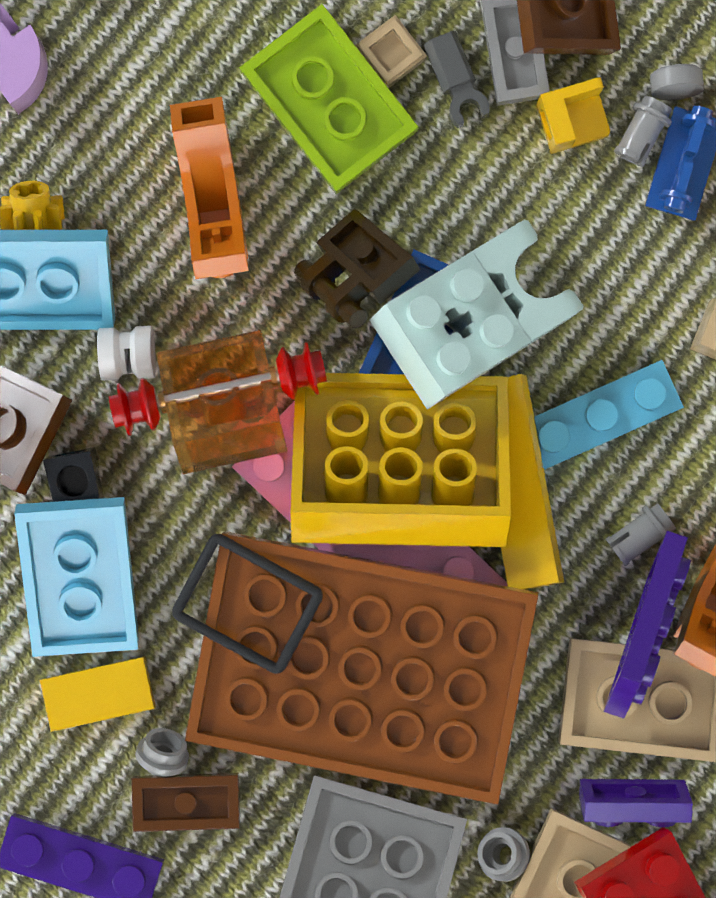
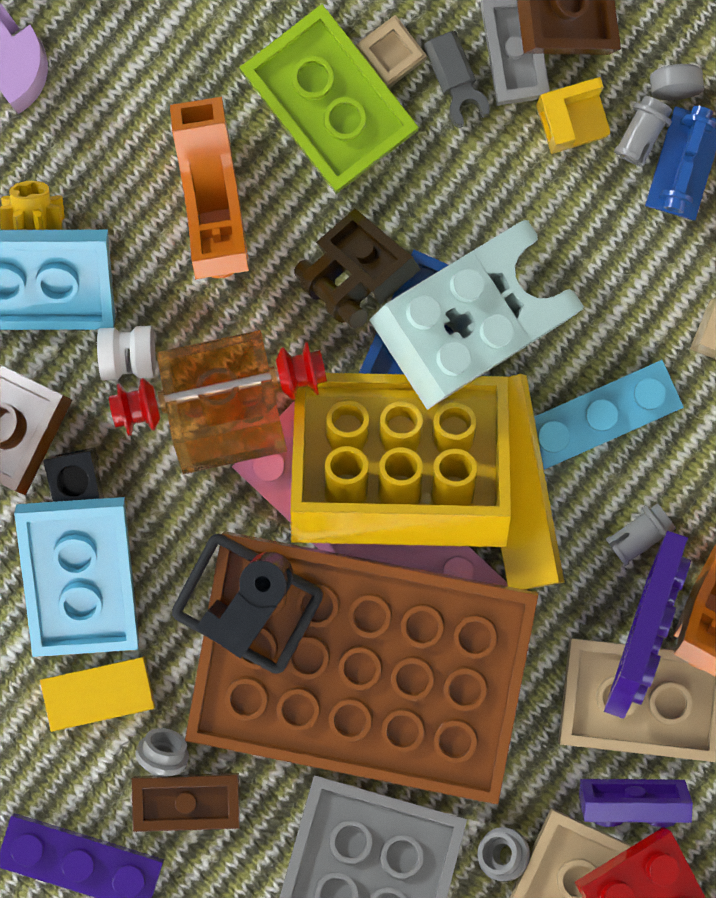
(261, 590): none -> black leg

